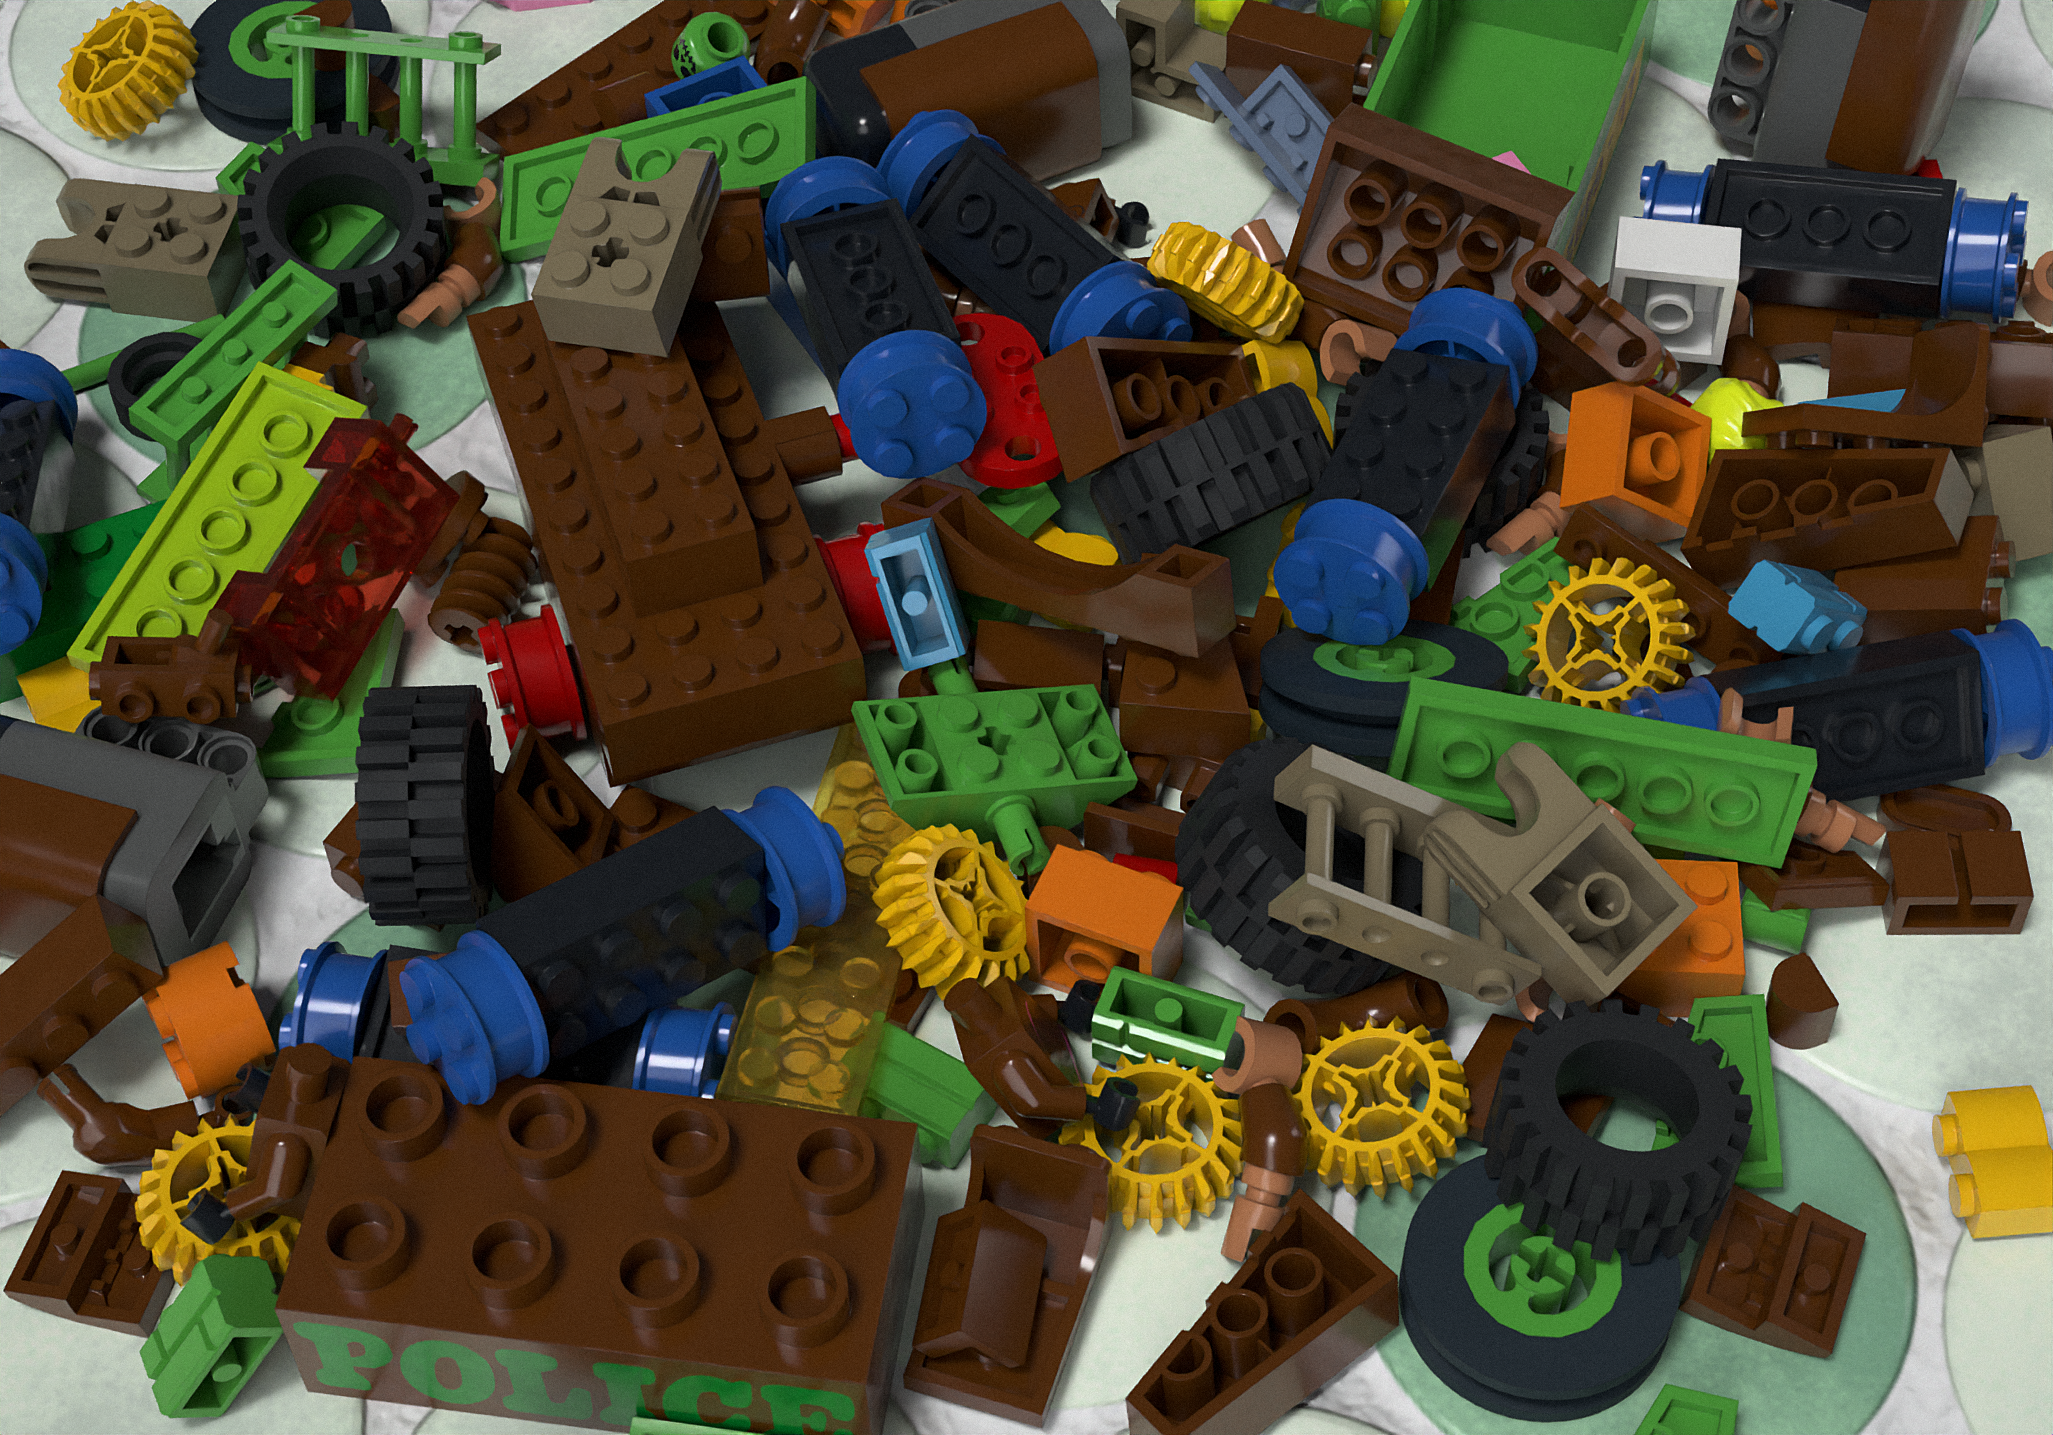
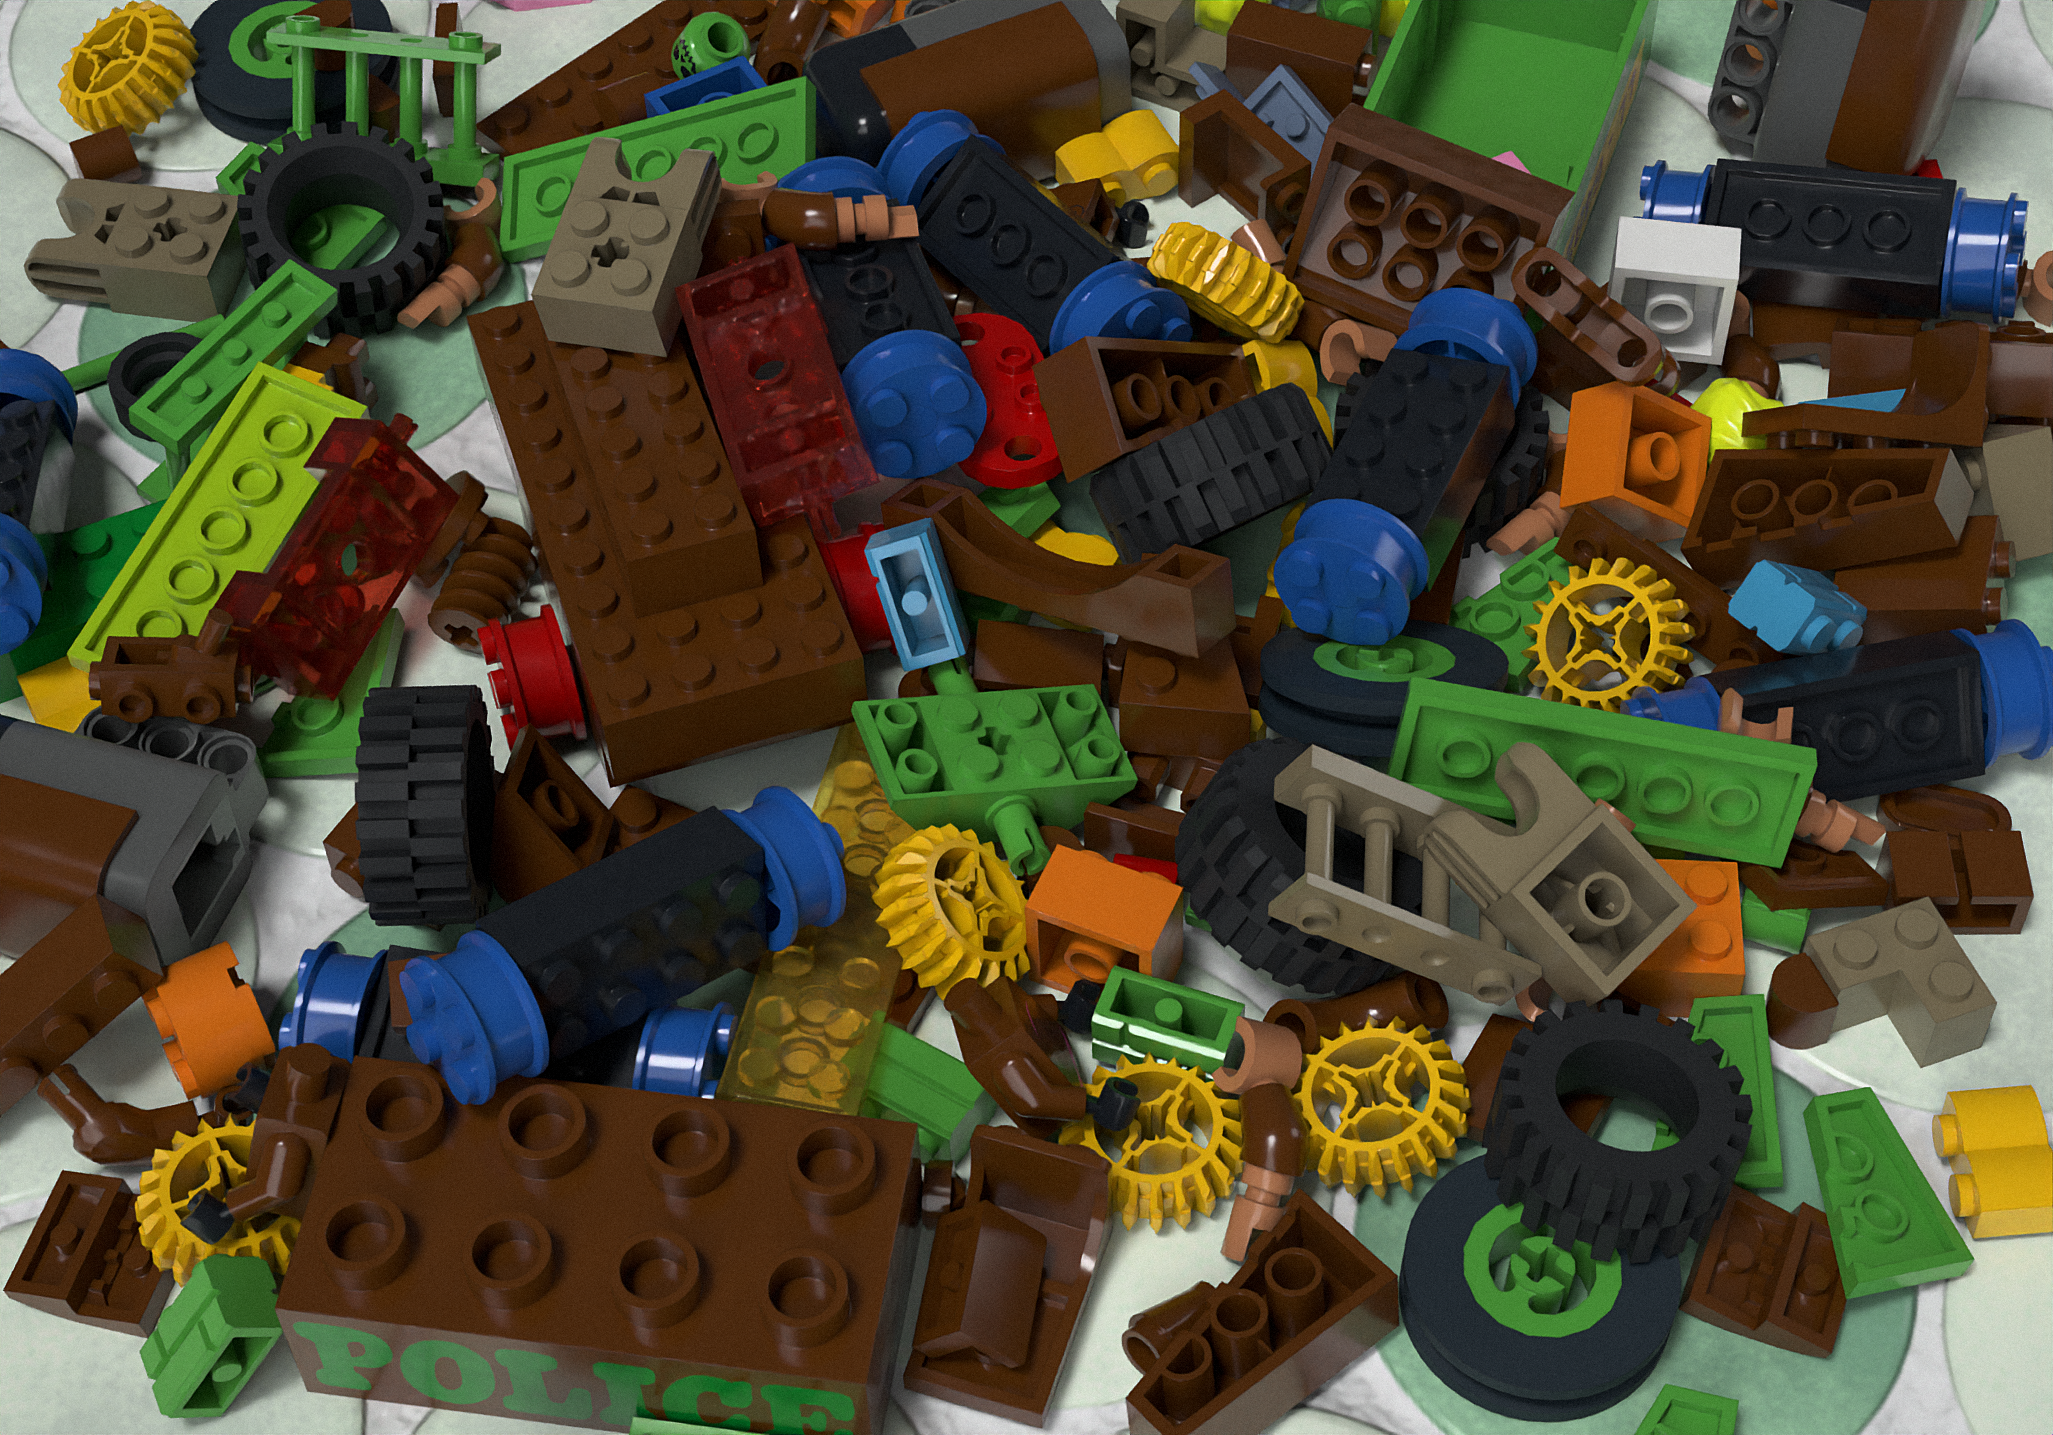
(106, 157): none -> reddish brown brick
(447, 21): none -> reddish brown tile
(789, 435): none -> clear red brick
(818, 219): none -> piece
(941, 1191): none -> reddish brown tile
(1129, 156): none -> yellow brick
(1157, 1326): none -> reddish brown cone
(1244, 161): none -> reddish brown panel
(1877, 1200): none -> bright green wing
(1913, 972): none -> dark tan brick

